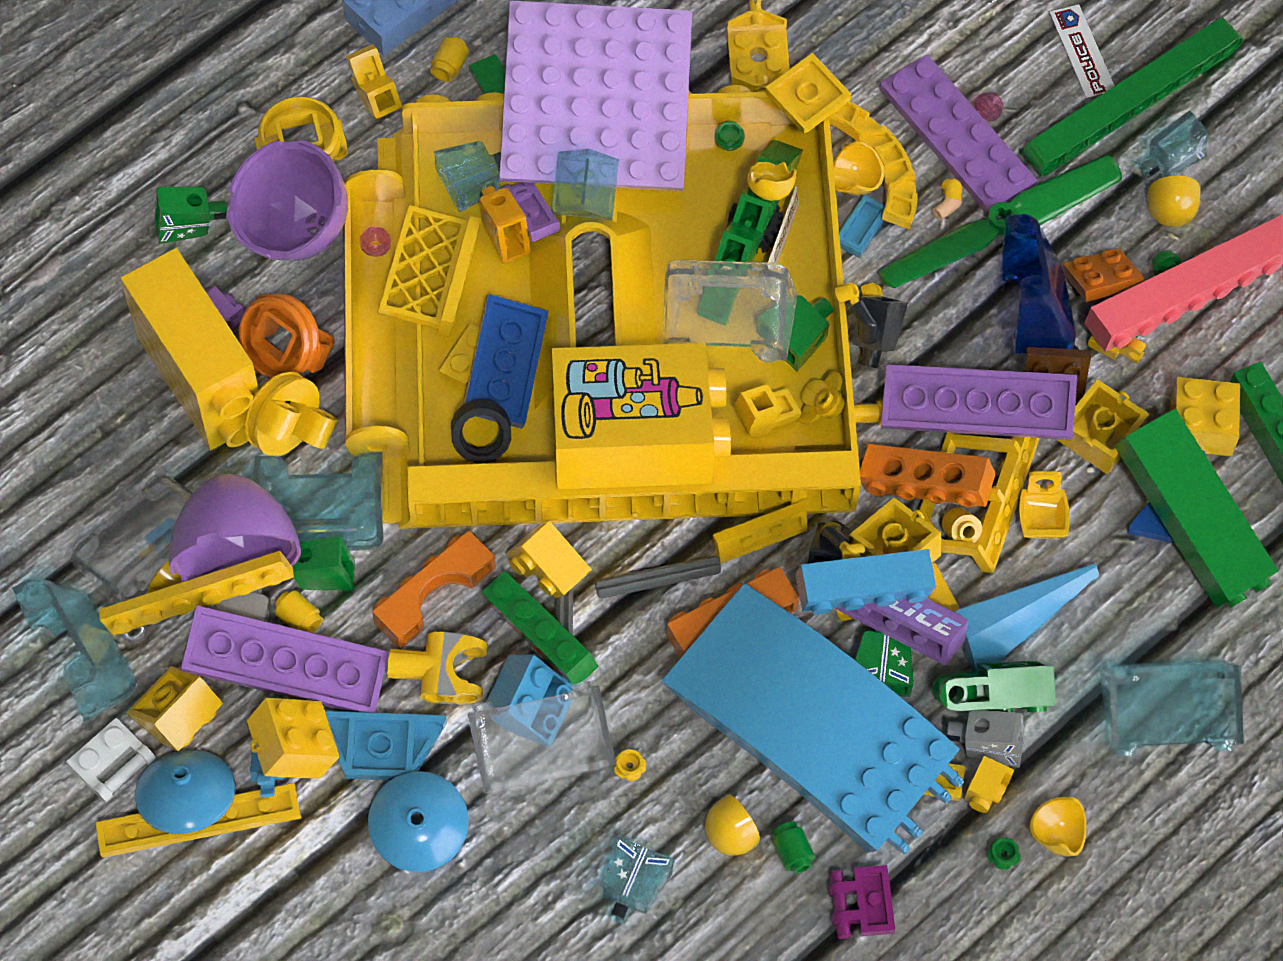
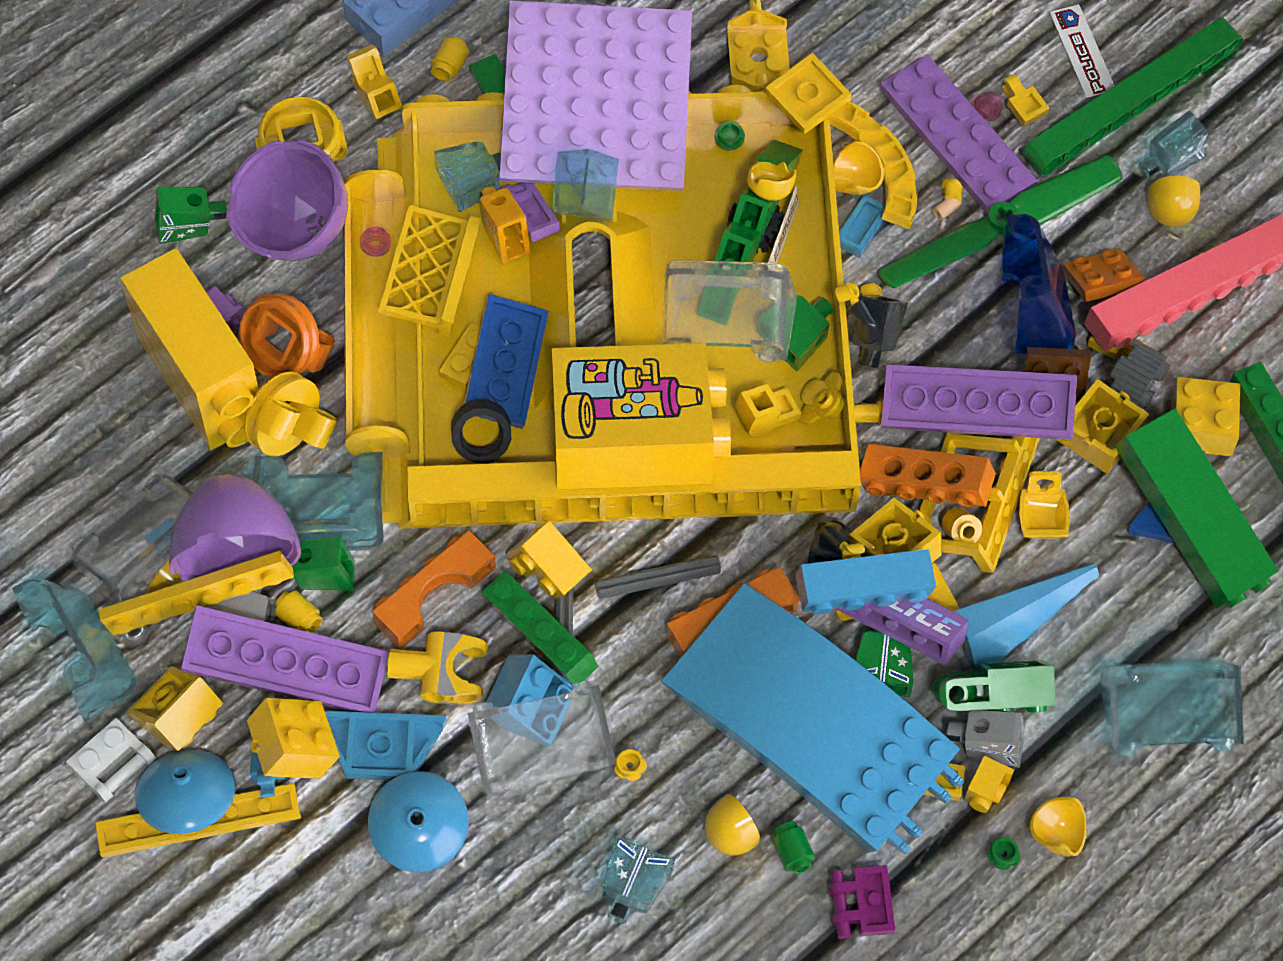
(760, 532): yellow plate -> none
(1024, 103): none -> yellow plate
(1138, 372): none -> dark grey brick
(1164, 261): green plate -> none

